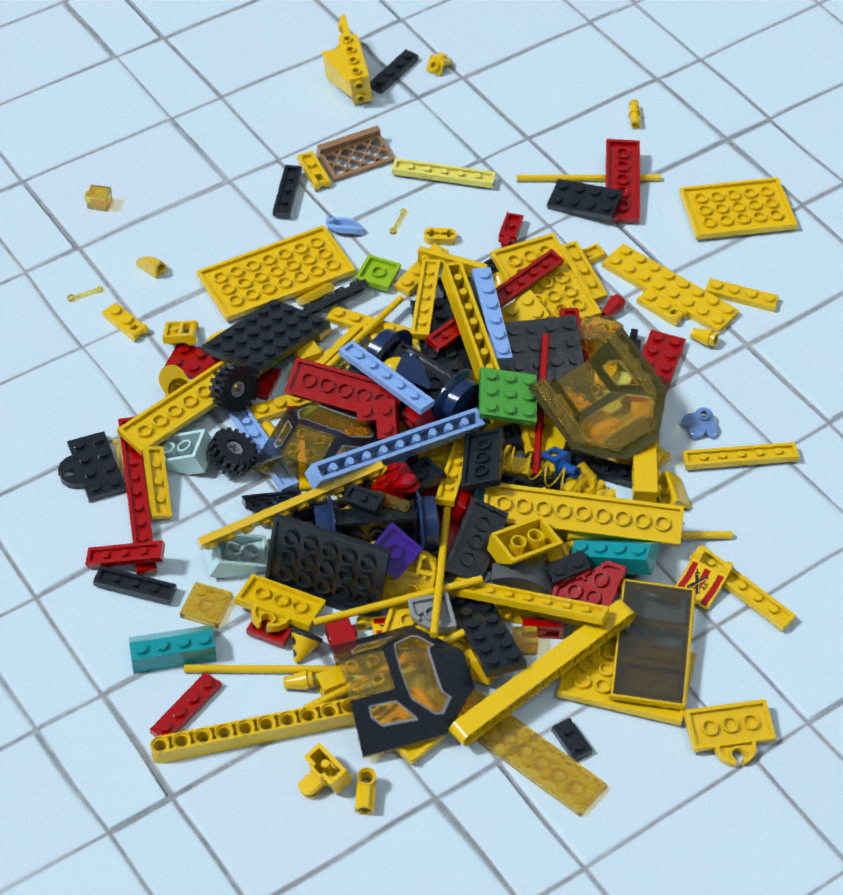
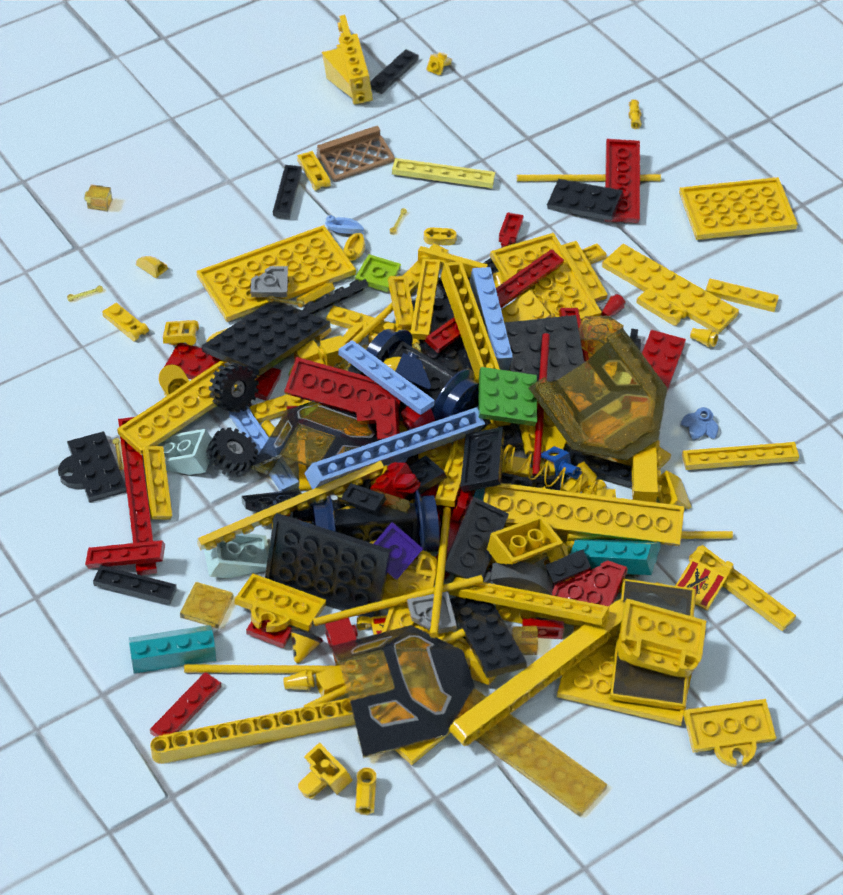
(271, 283): none -> light grey plate
(271, 299): none -> clear yellow hinge
(329, 350): none -> yellow brick
(354, 246): none -> yellow arm
(401, 301): none -> yellow plate
(572, 740): black plate -> none
(660, 639): none -> yellow plate

